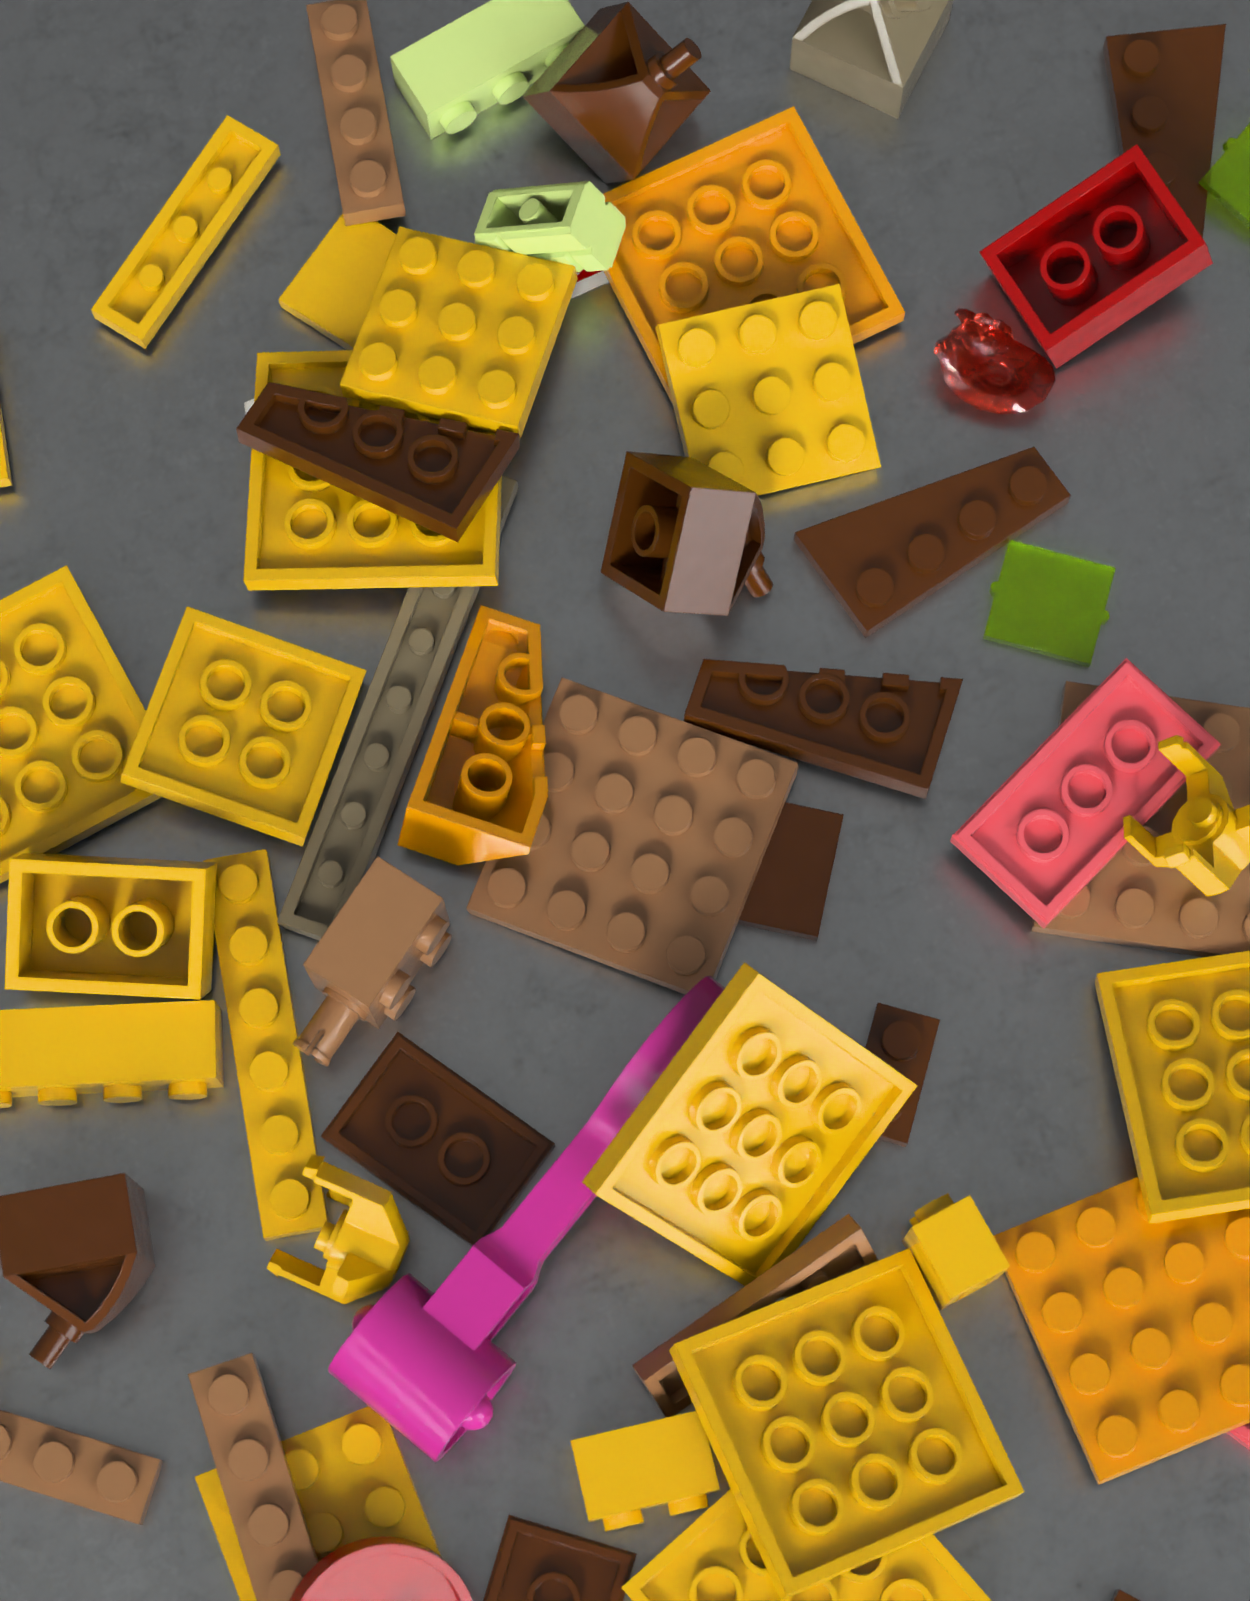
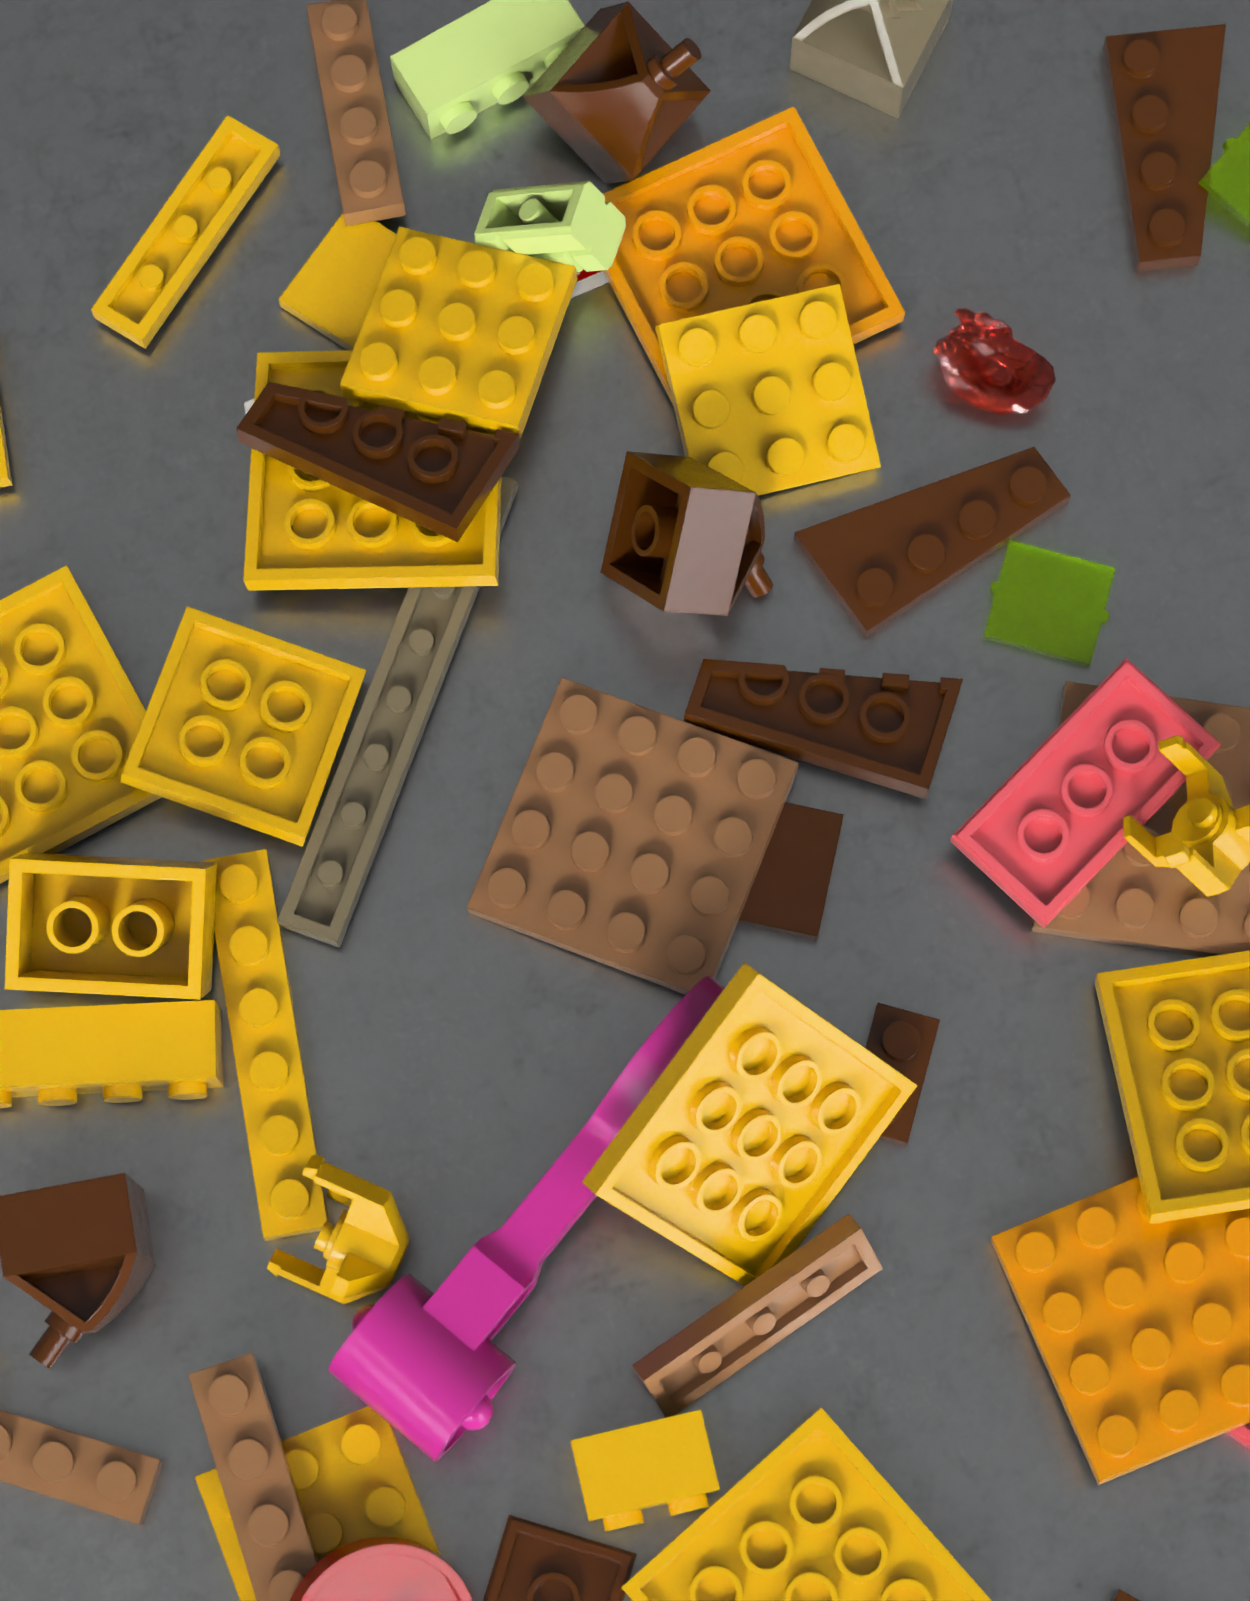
(372, 956): medium nougat brick -> none
(438, 1140): reddish brown tile -> none
(485, 761): light orange wedge -> none
(845, 1422): yellow plate -> none
(954, 1249): yellow brick -> none
(1097, 256): red brick -> none

